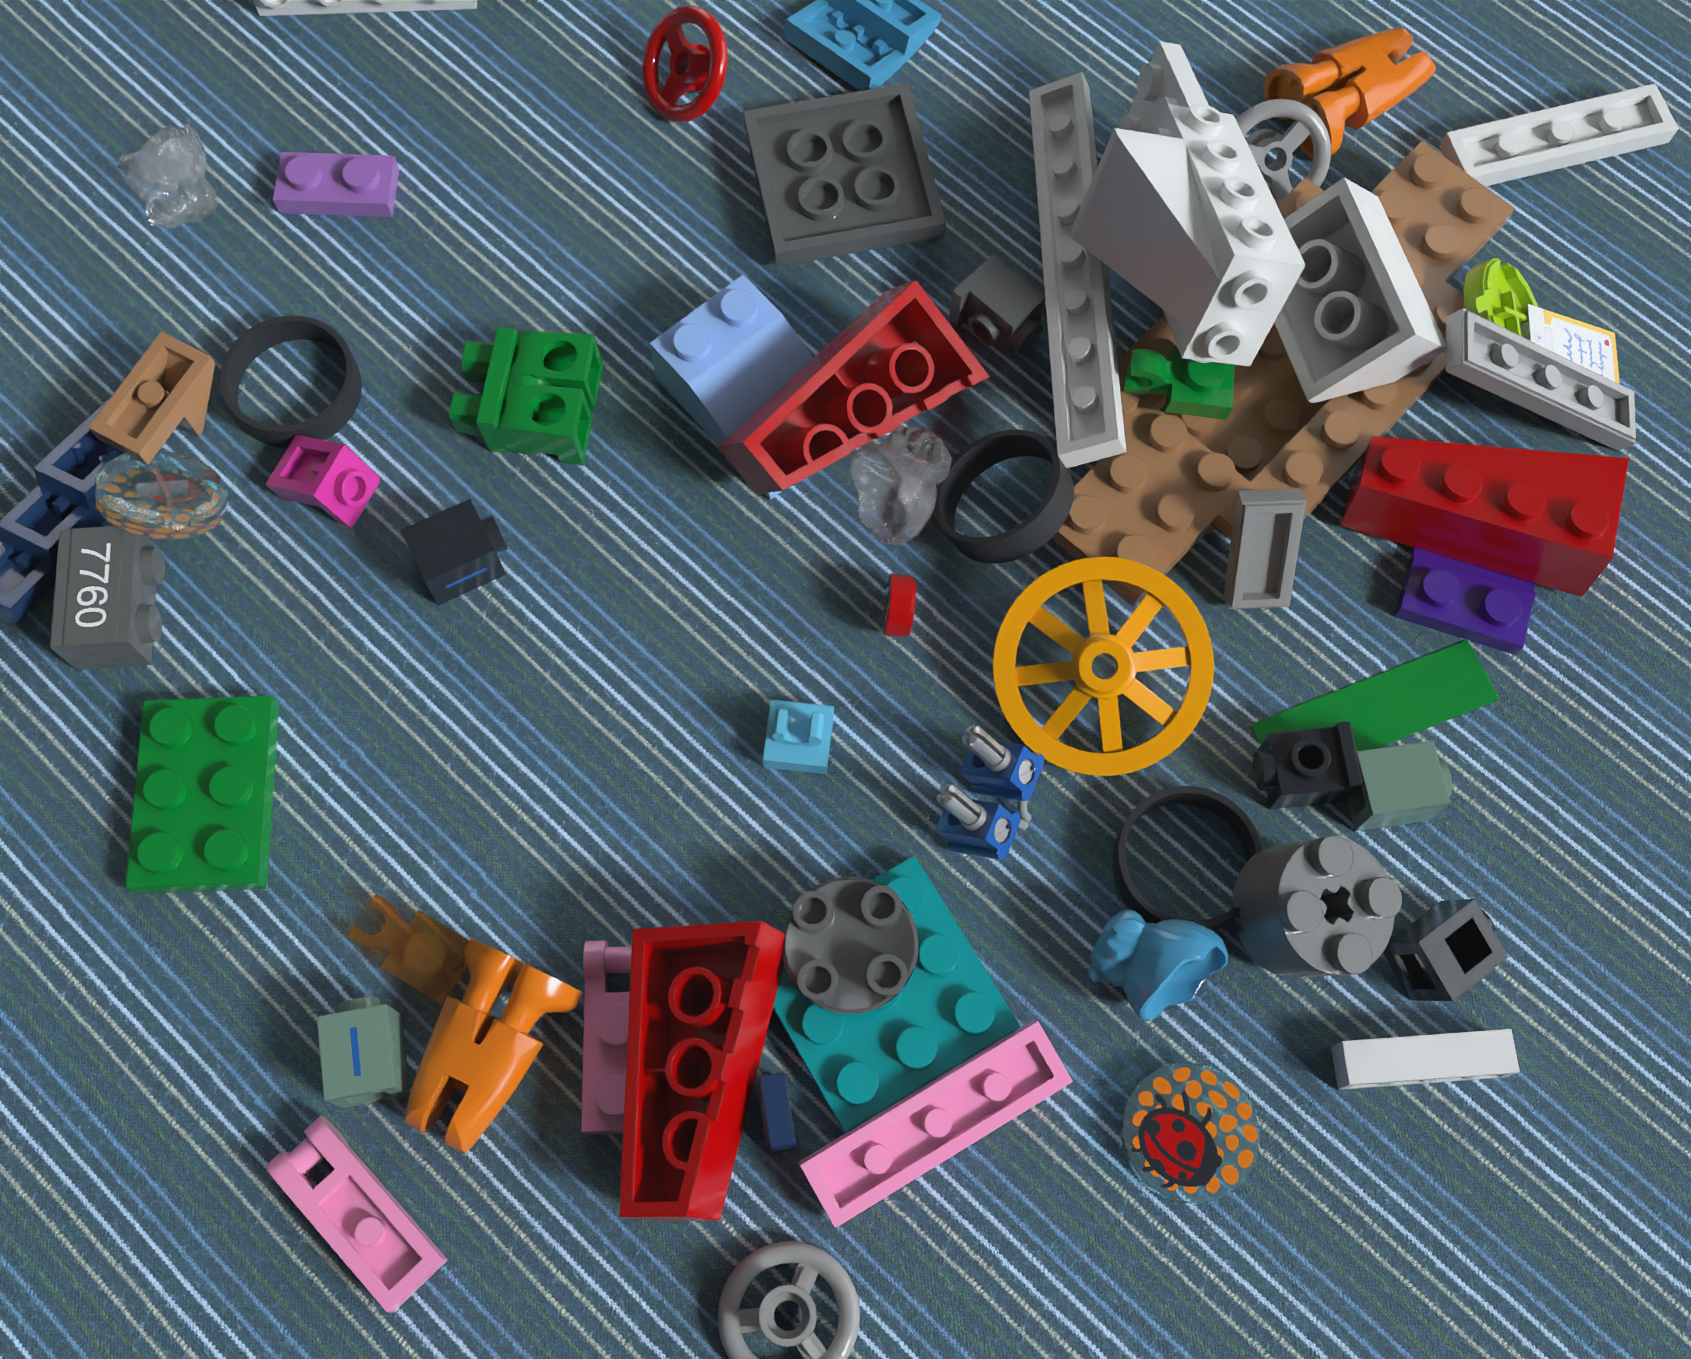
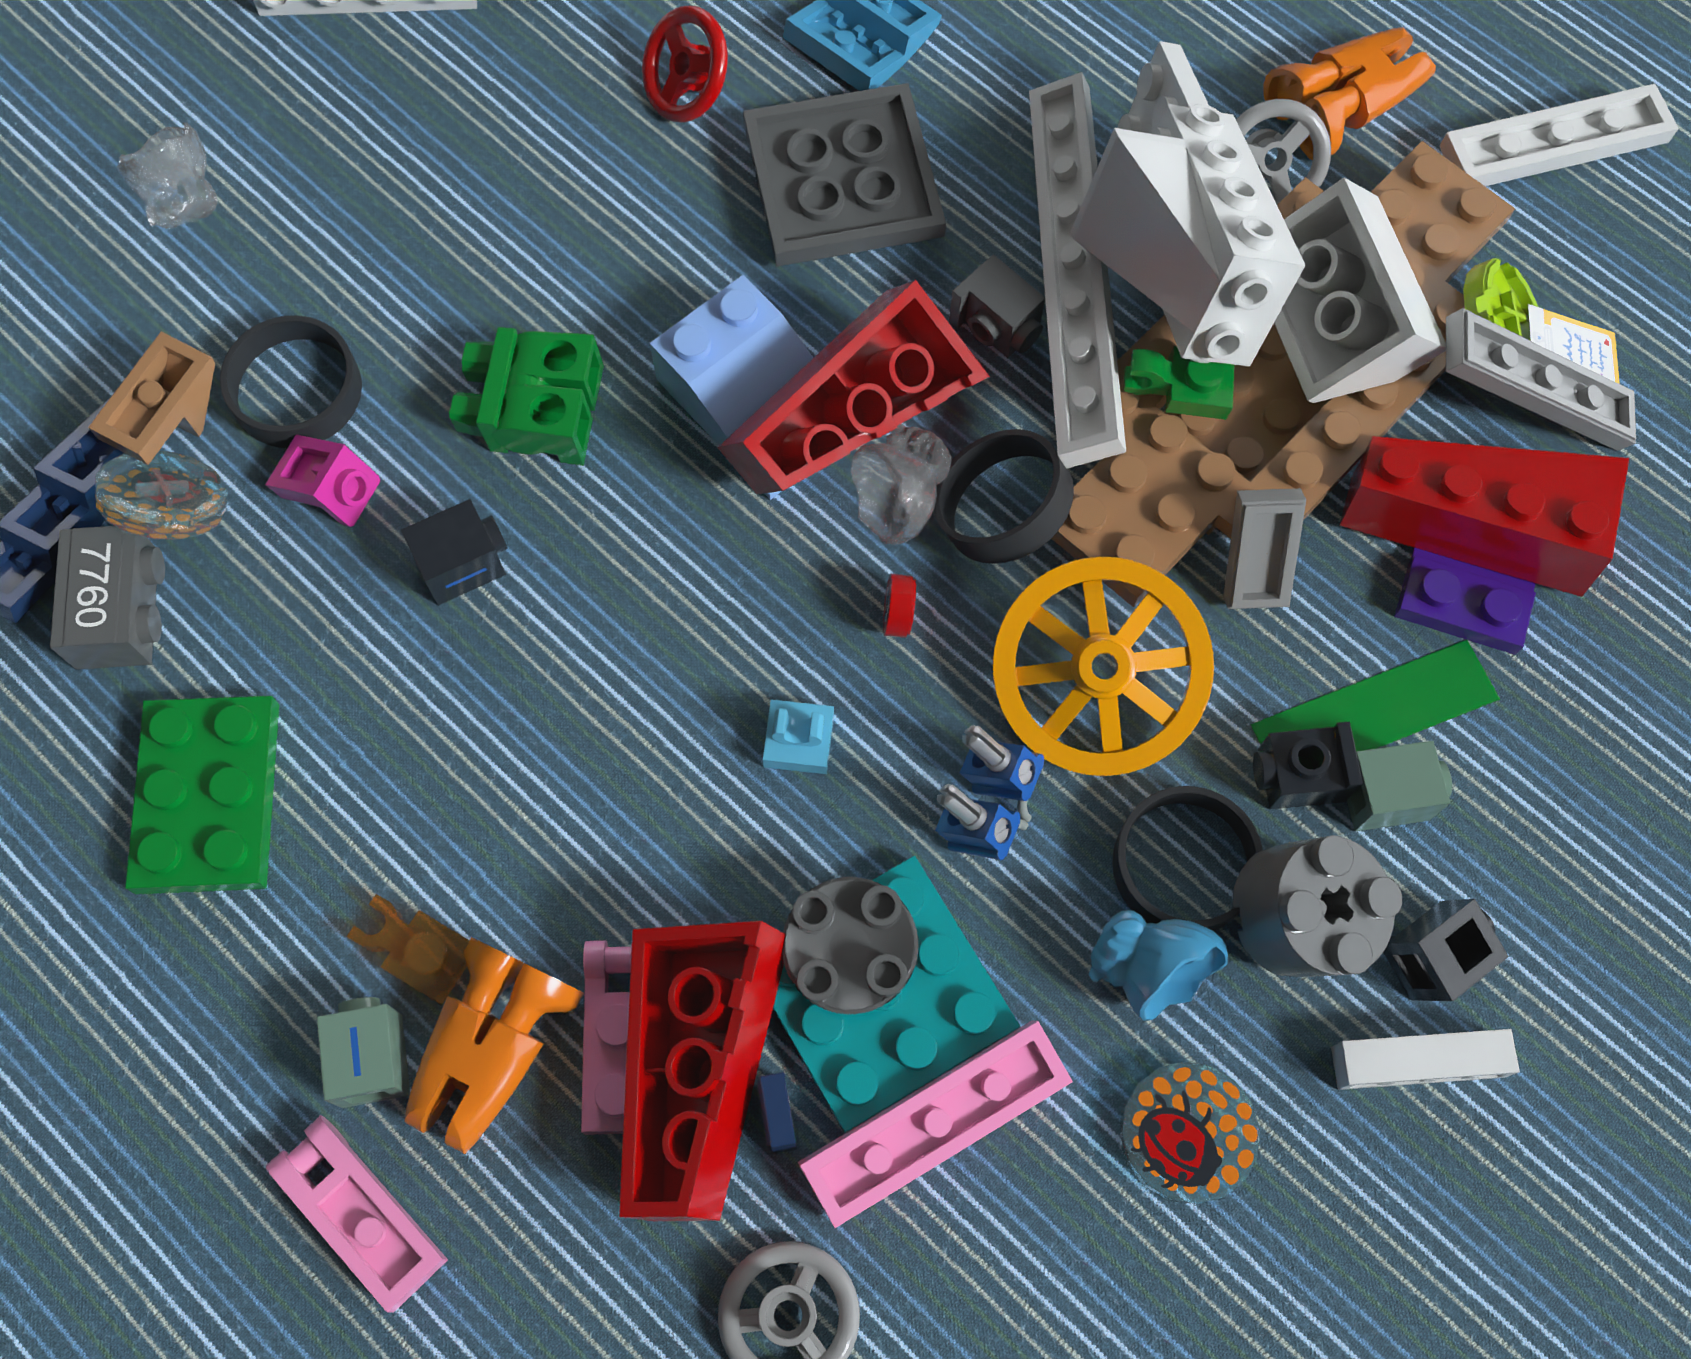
(336, 184): medium lavender plate -> none

